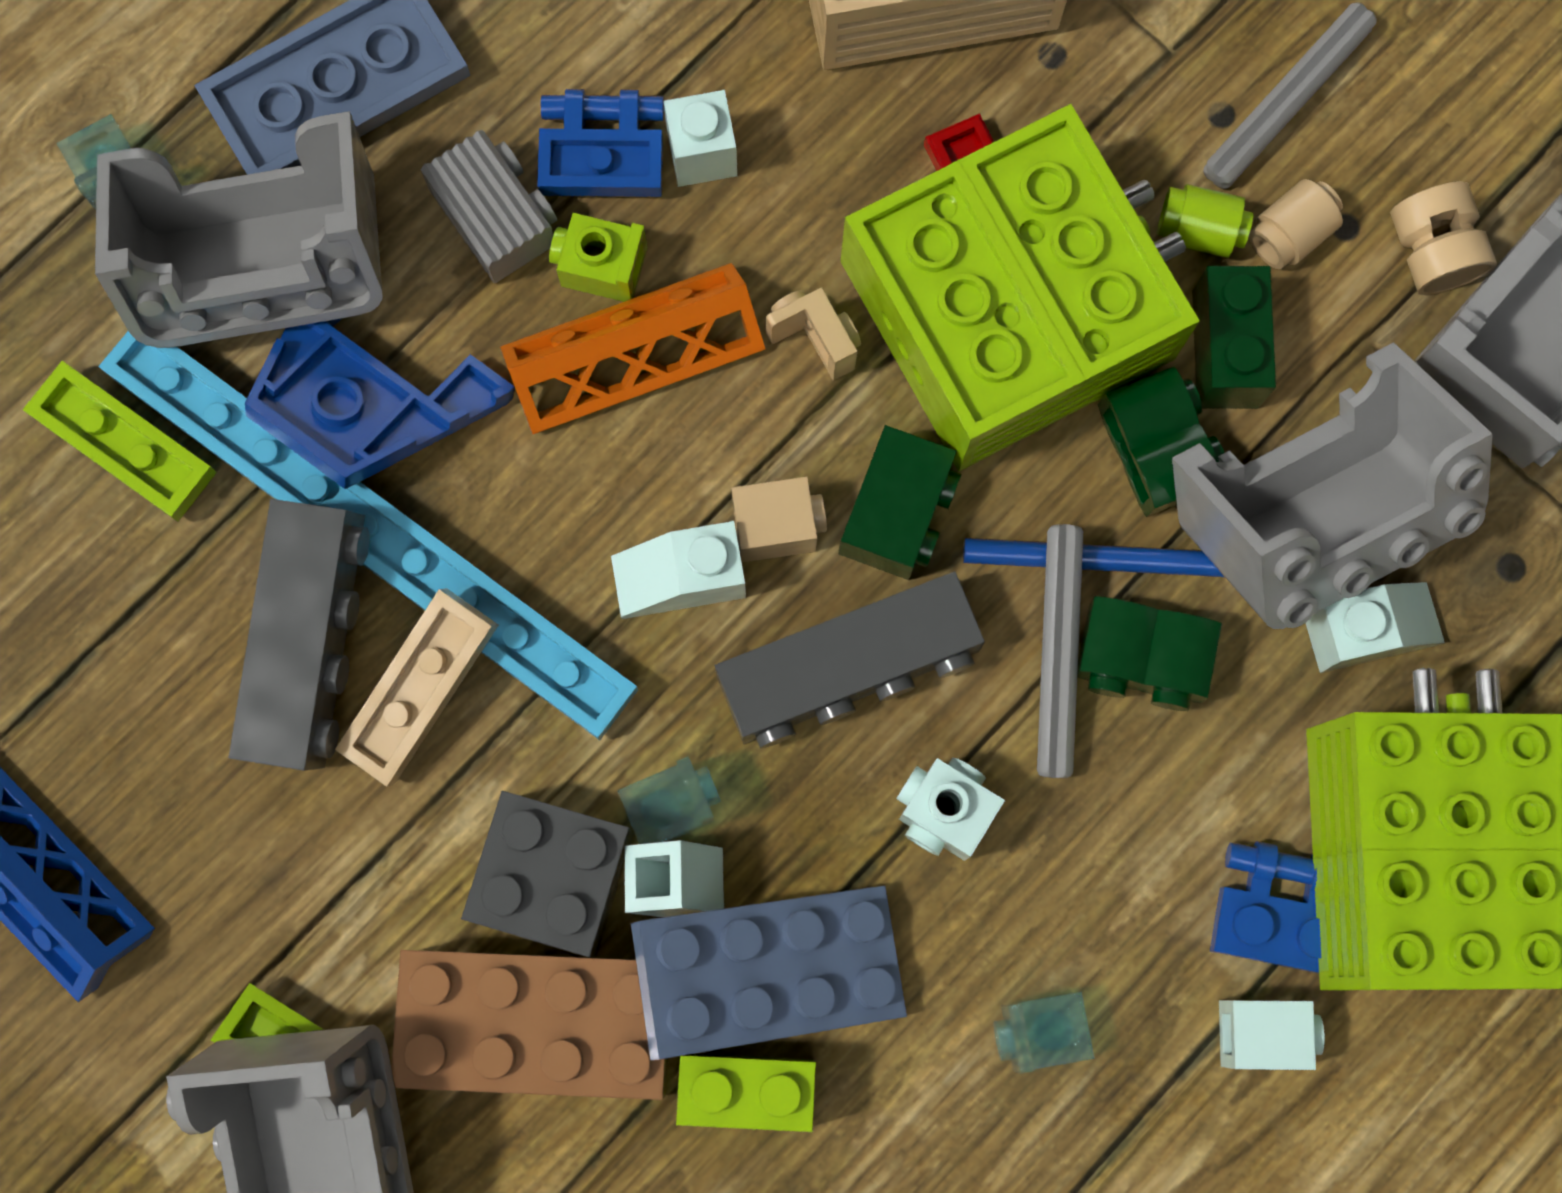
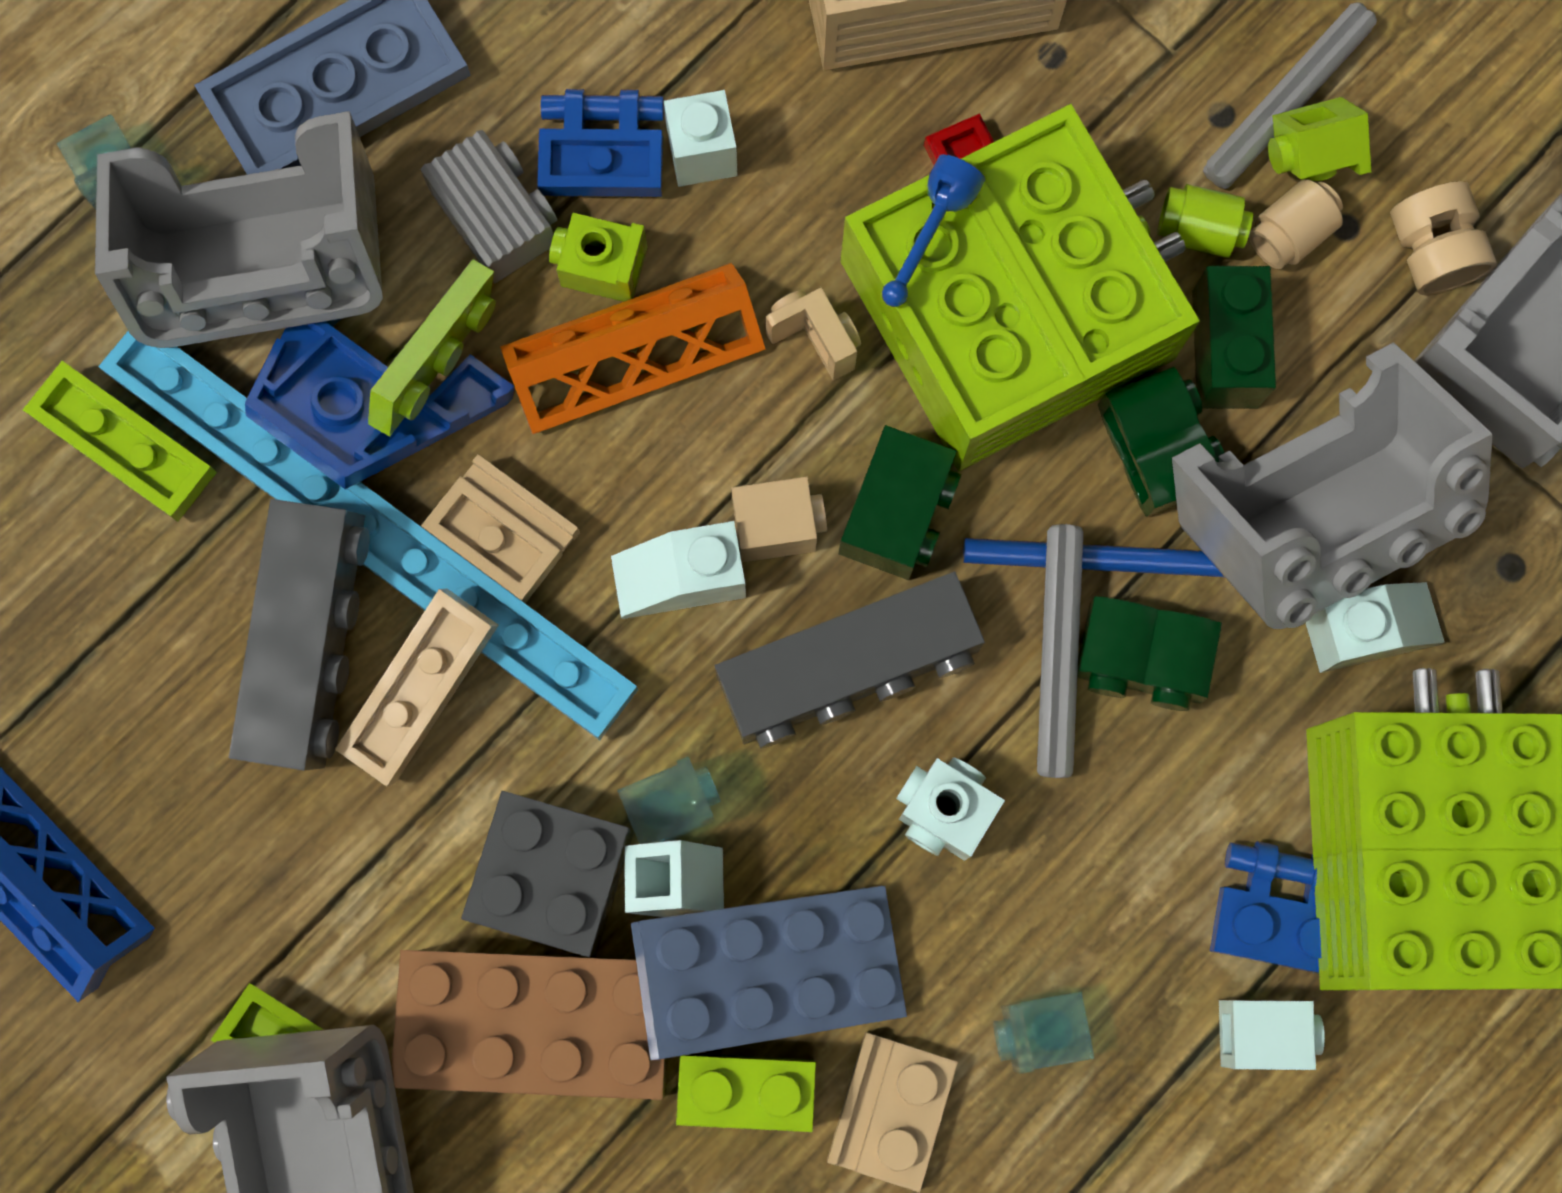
(432, 349): none -> lime plate
(501, 528): none -> tan plate
(892, 1112): none -> tan plate
(951, 187): none -> blue hinge
(1320, 140): none -> lime brick

